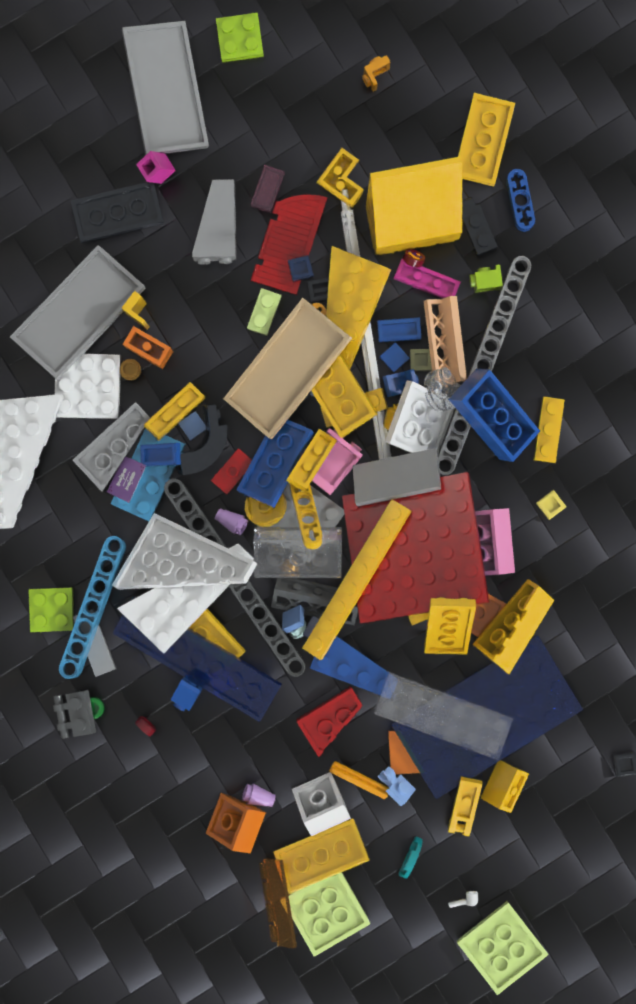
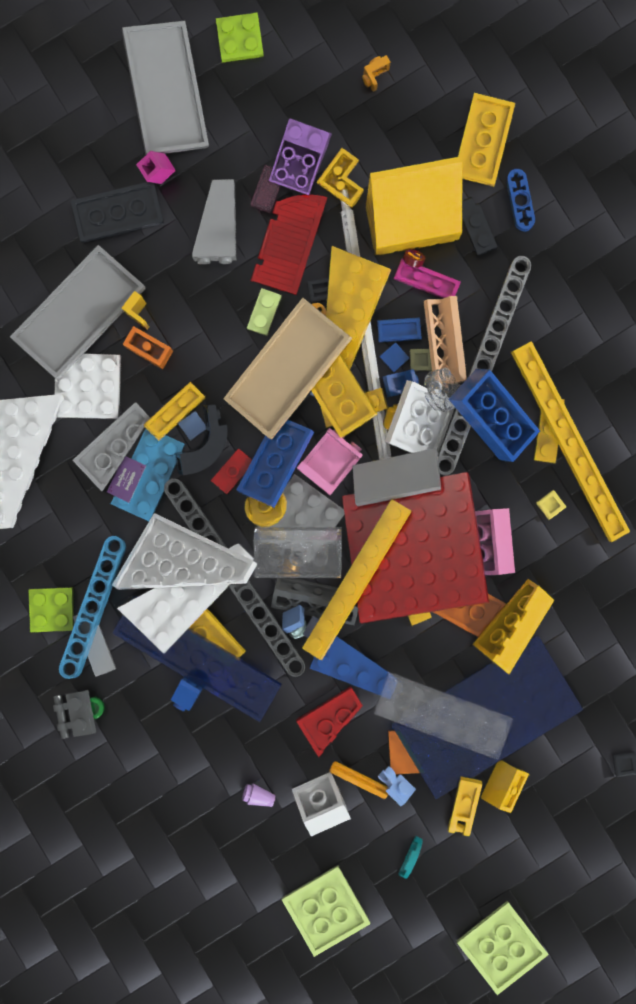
(130, 369): pearl gold plate -> none
(145, 725): dark red tile -> none
(160, 454): blue tile -> none
(232, 521): lavender cone -> none
(235, 823): orange slope -> none
(279, 908): clear orange windscreen -> none
(300, 156): none -> medium lavender slope
(300, 268): dark blue tile -> none
(307, 510): yellow beam -> none
(311, 460): yellow plate -> none
(322, 855): yellow plate -> none
(449, 625): yellow plate -> none
(471, 900): white hand -> none
(486, 279): lime brick -> none
(570, 441): none -> yellow plate

